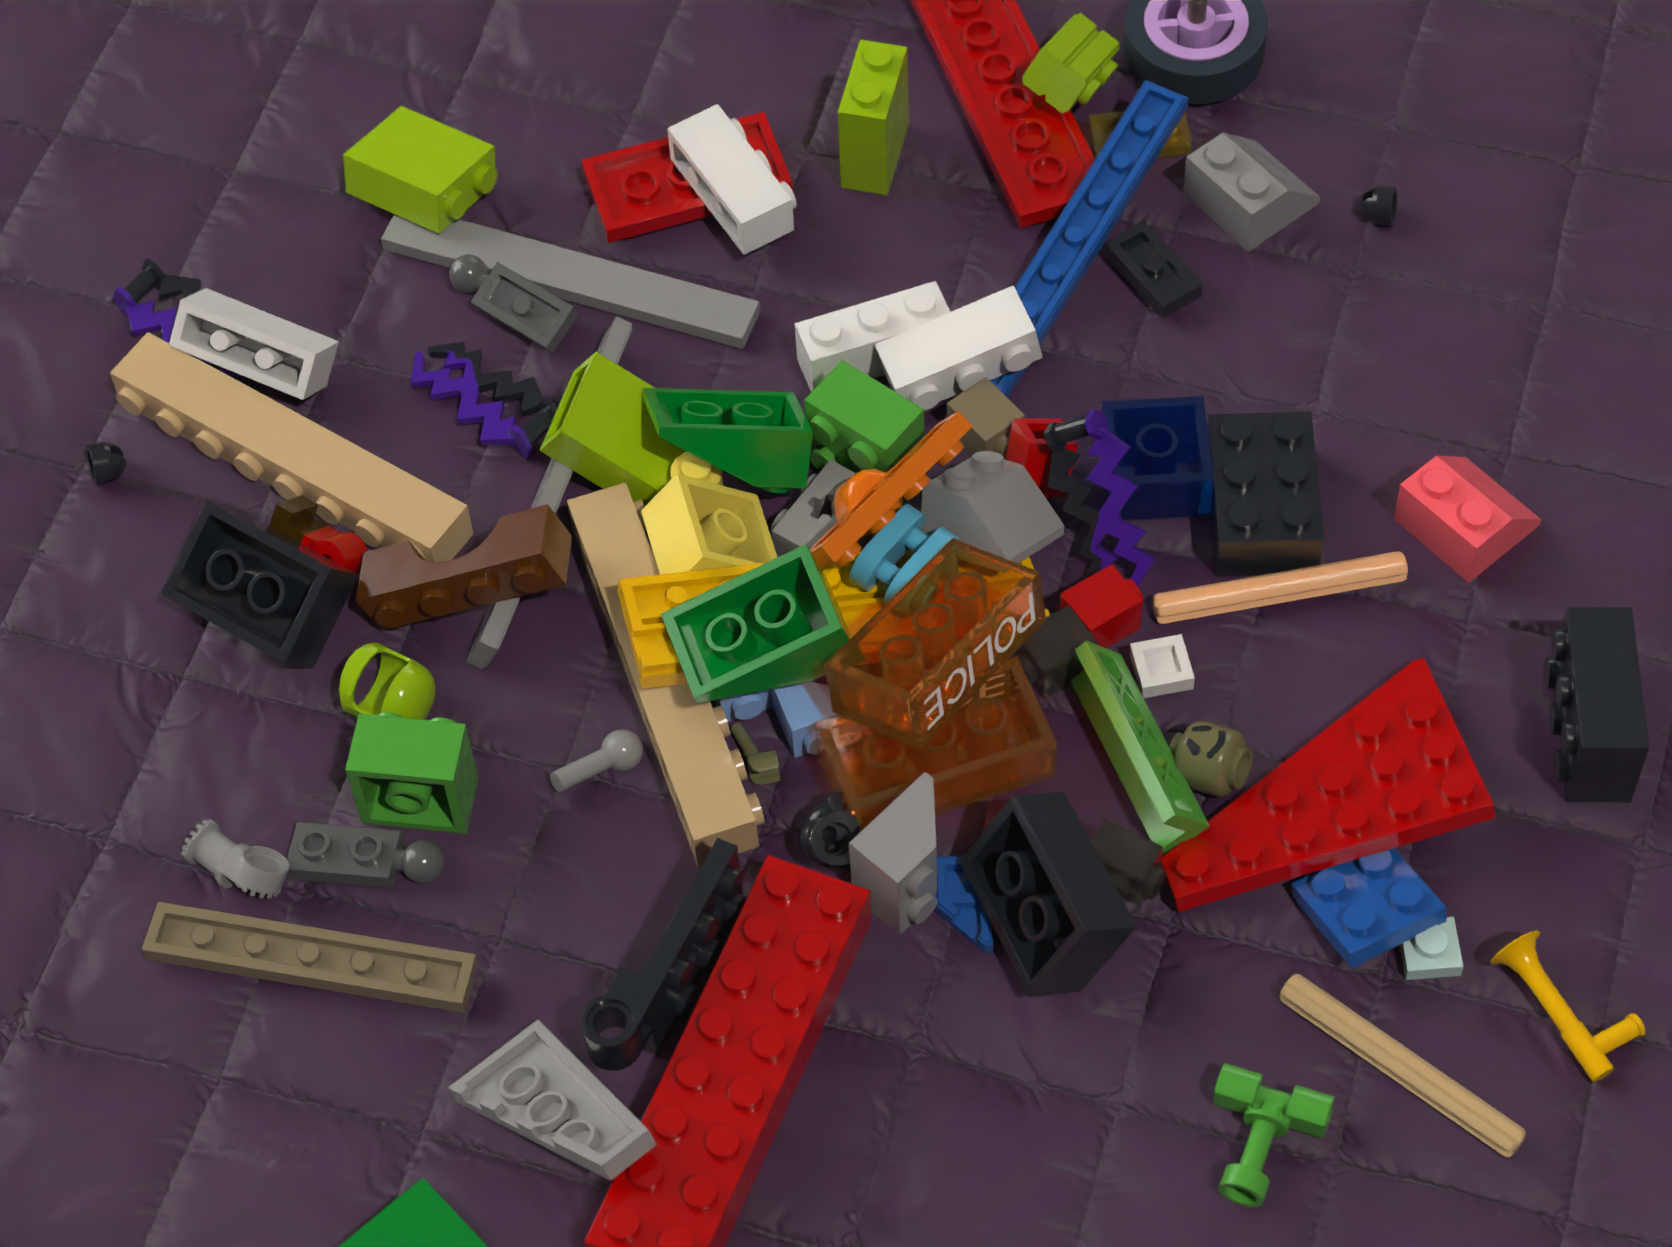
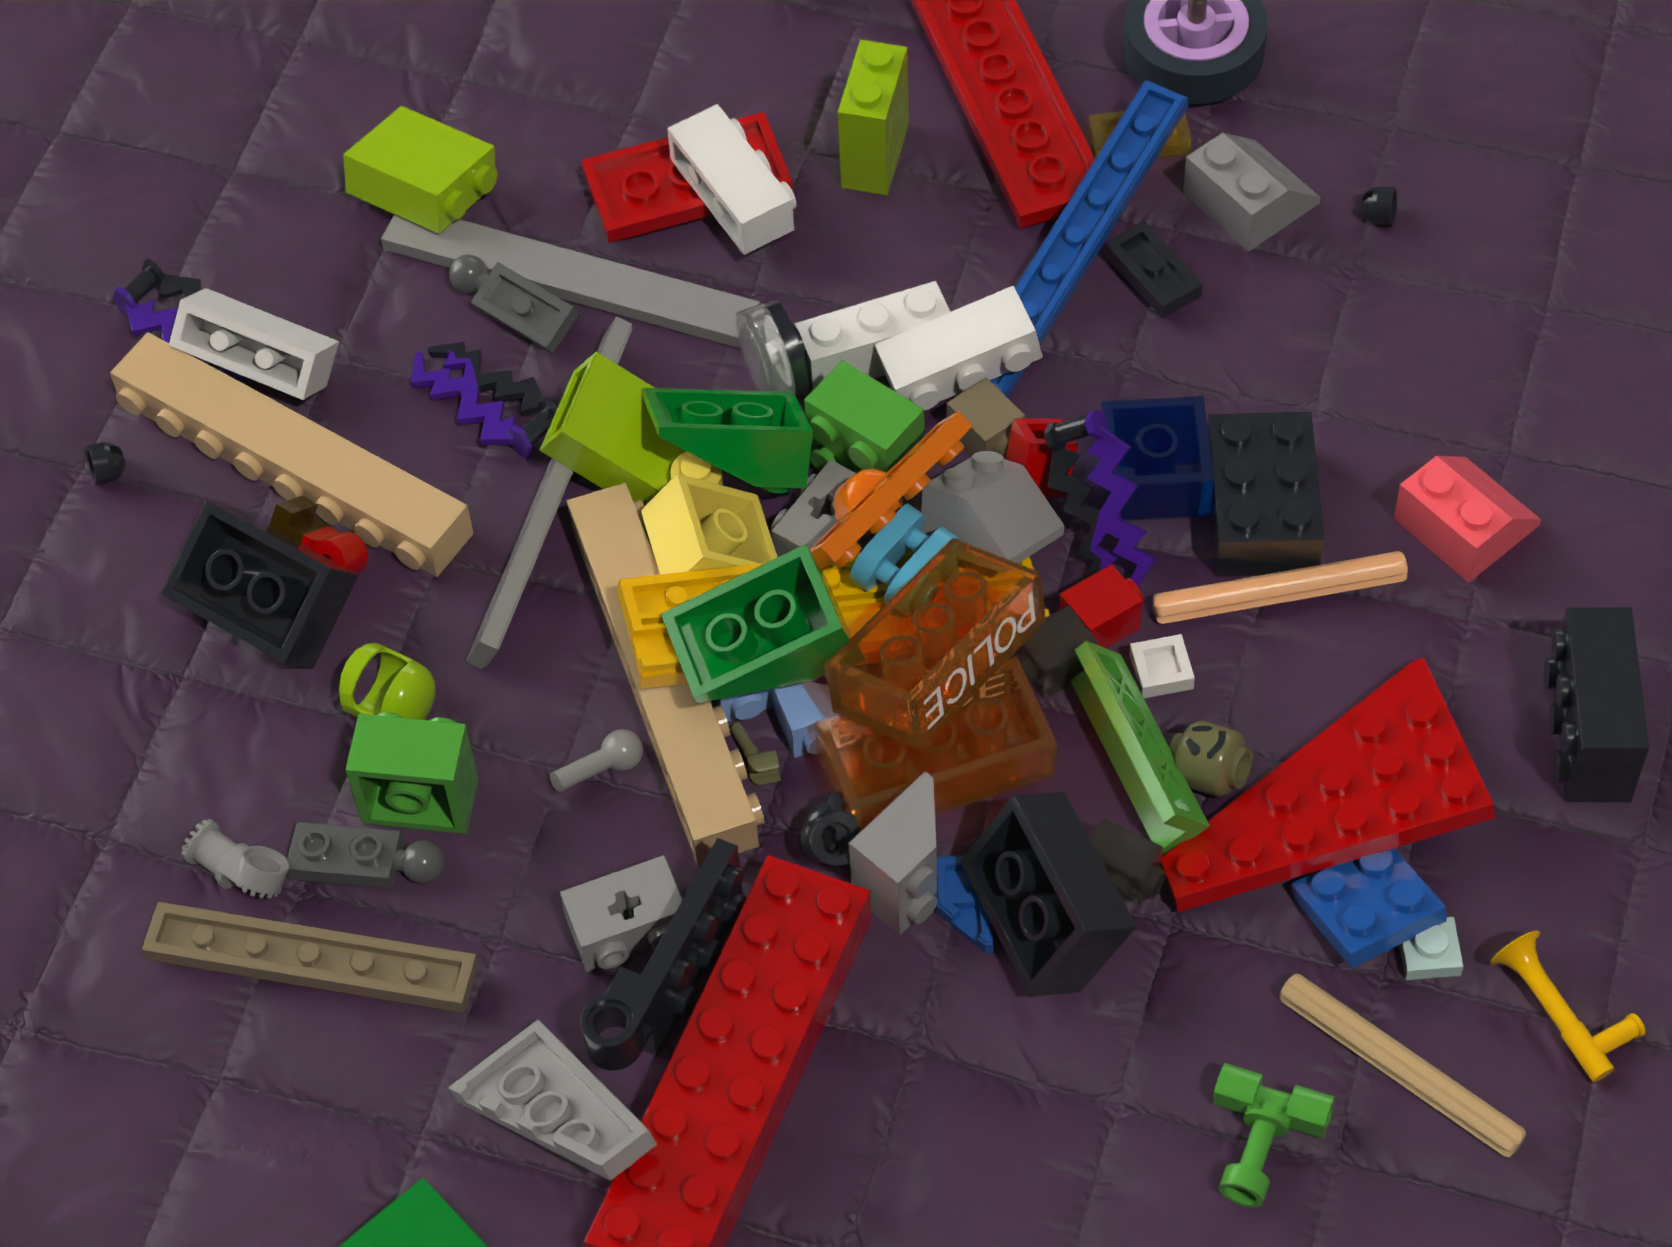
(518, 558): reddish brown arch -> none
(599, 906): none -> light grey brick
(773, 349): none -> clear piece
(1073, 64): lime brick -> none

